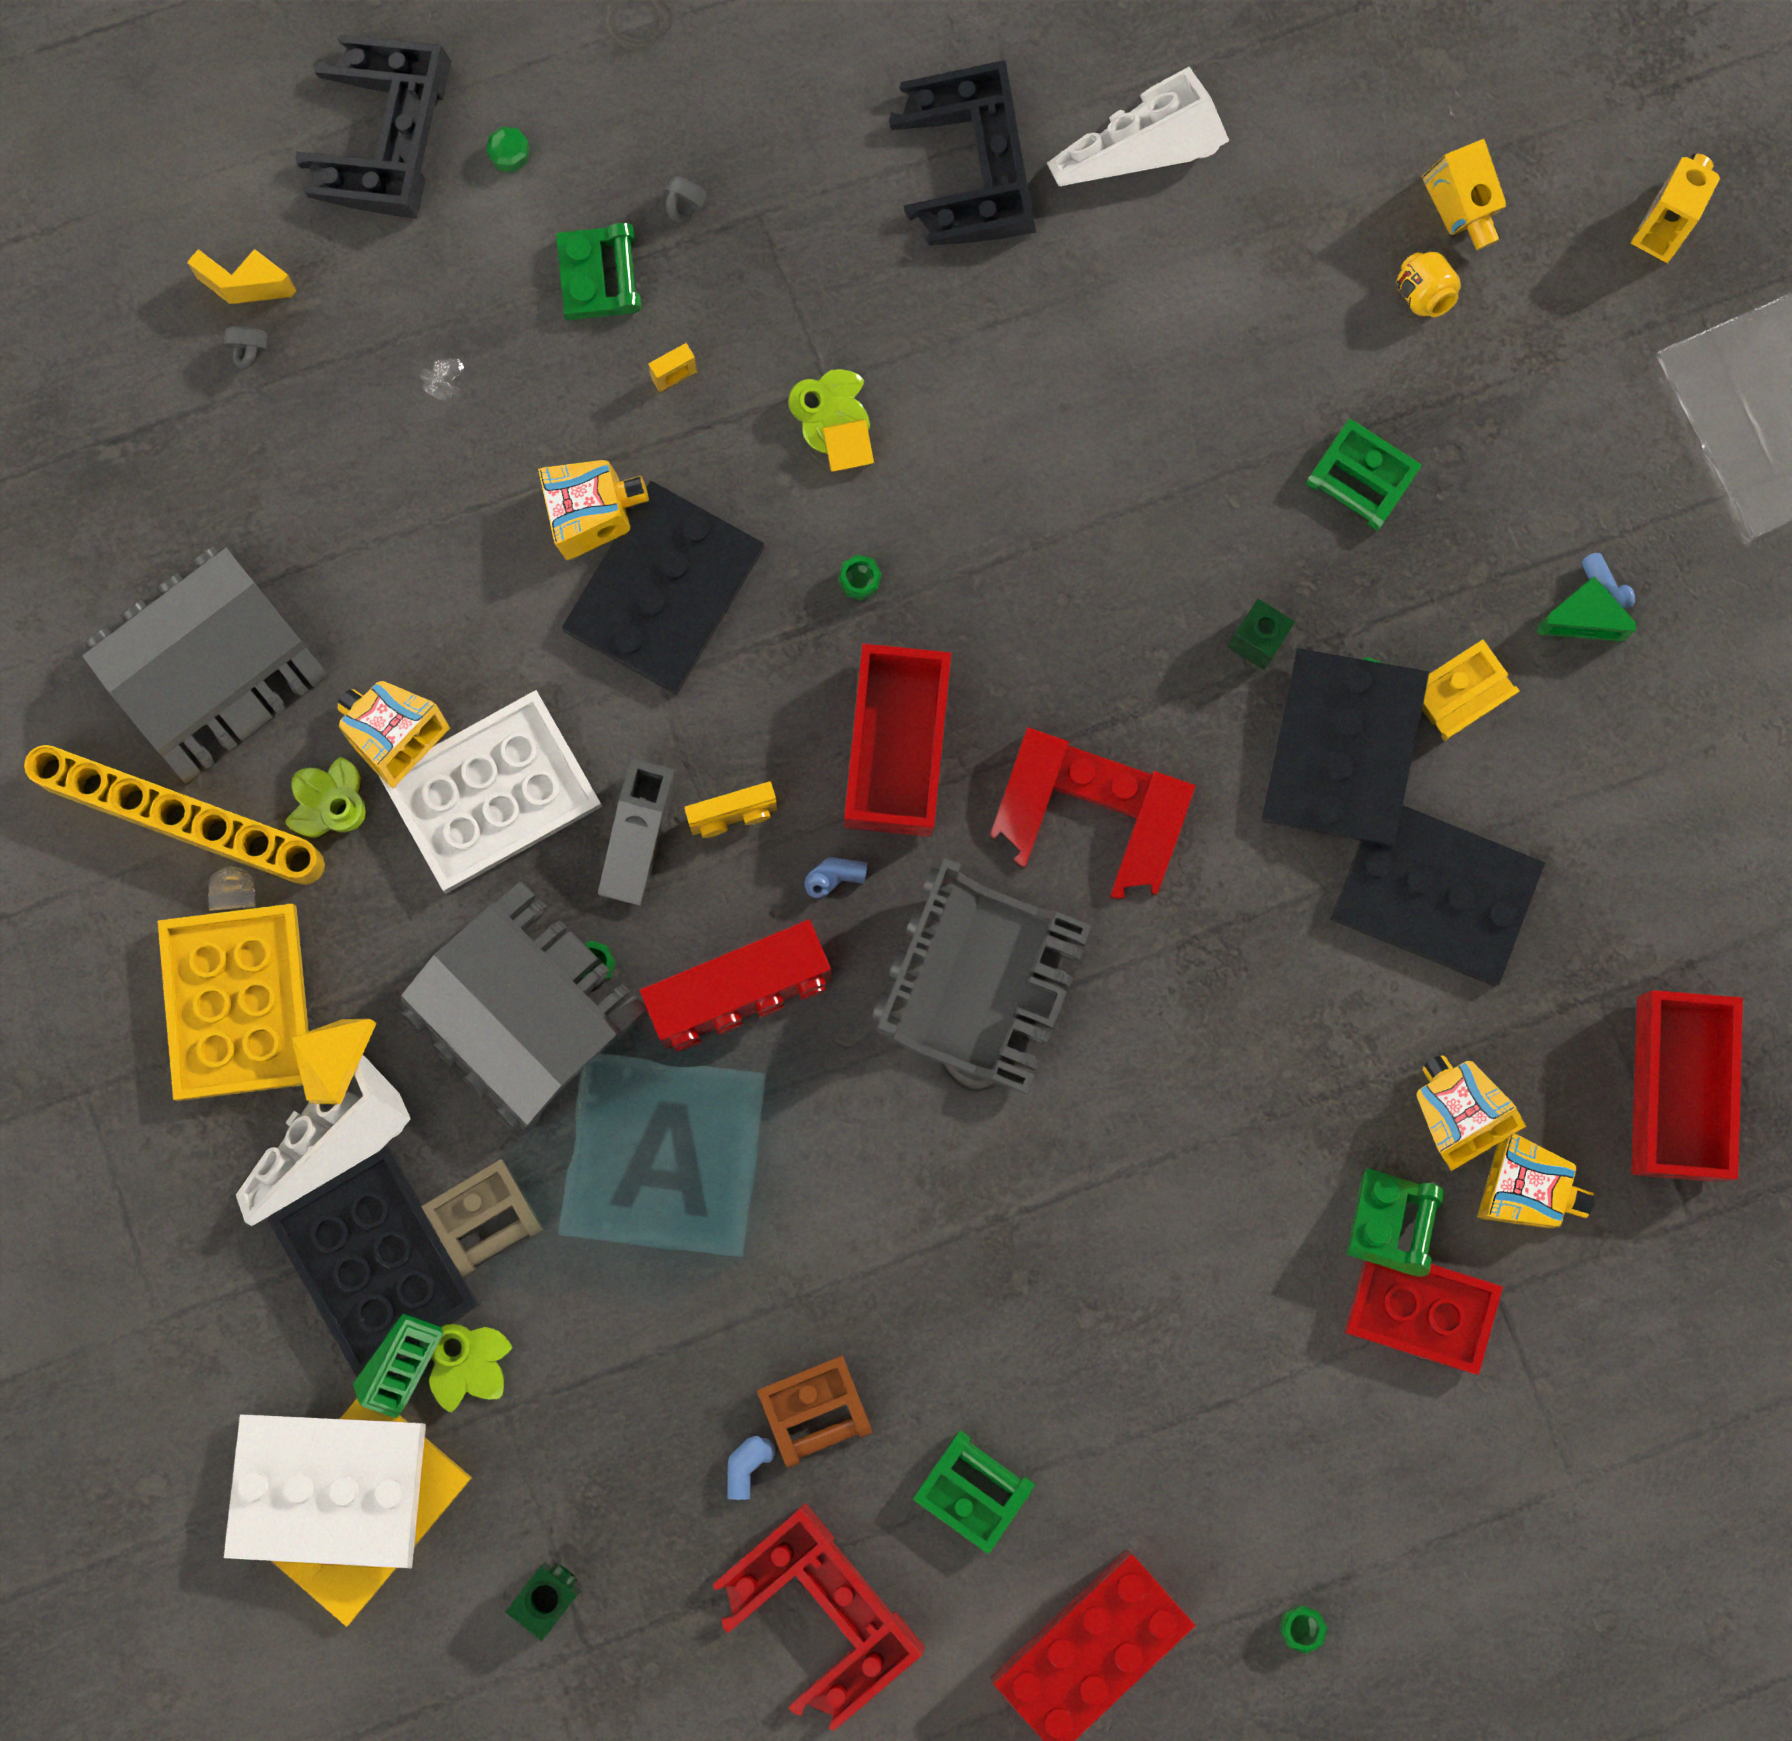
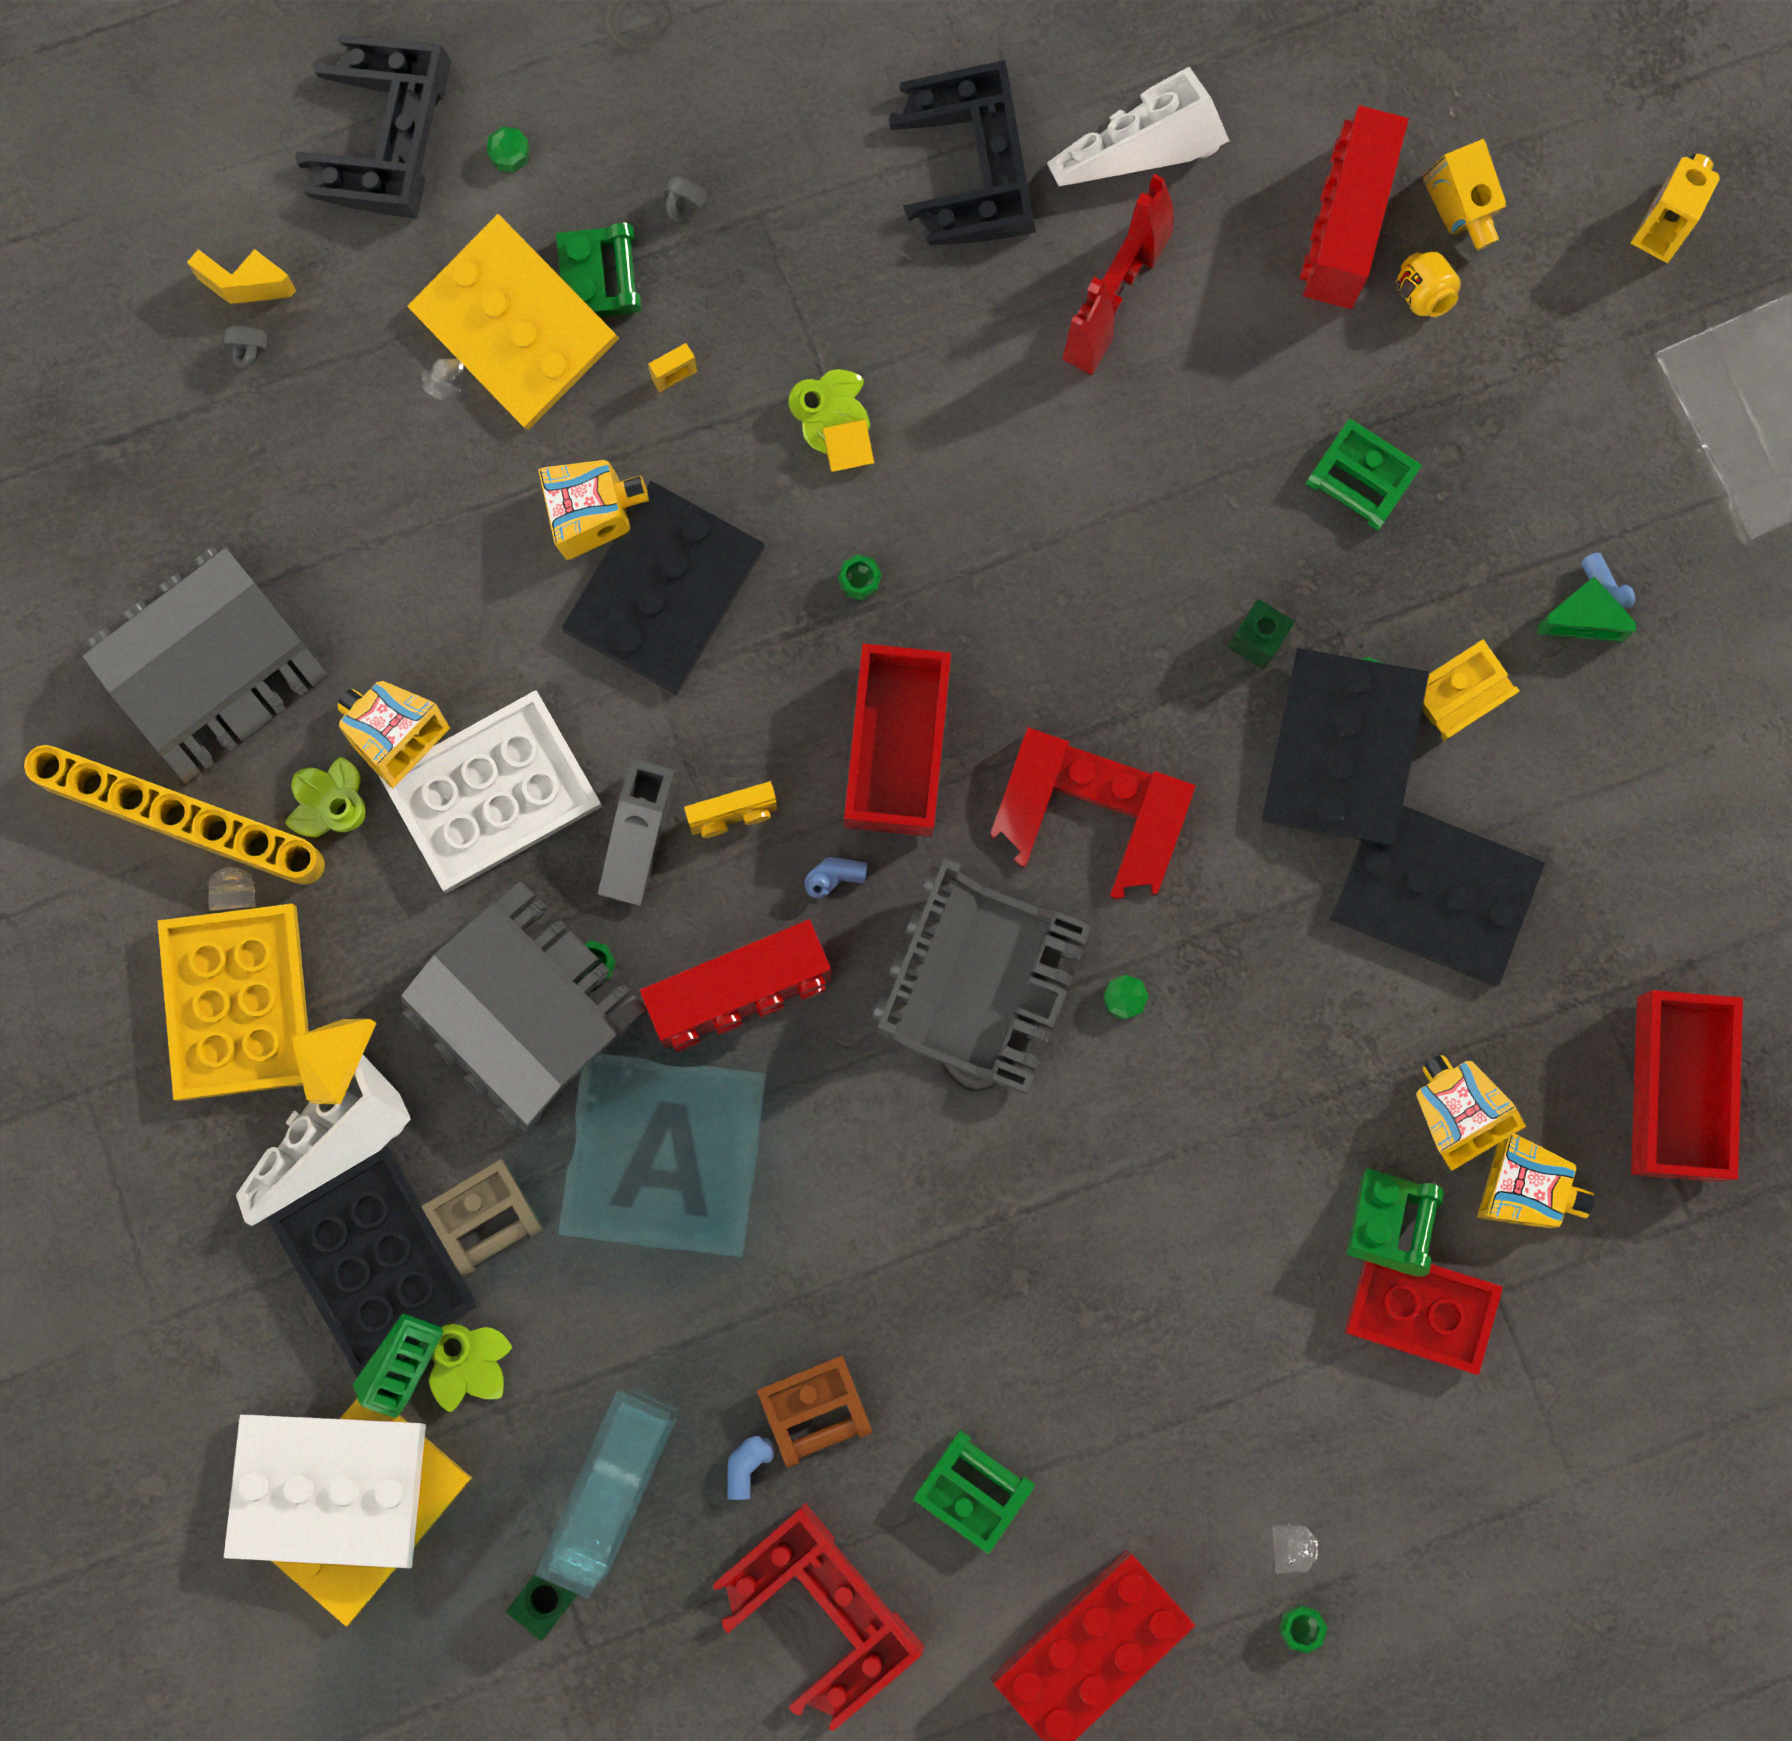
(513, 322): none -> yellow plate
(608, 1491): none -> clear light blue tile
(1125, 997): none -> green tile
(1147, 236): none -> red wedge
(1294, 1548): none -> clear plate
(1352, 206): none -> red piece

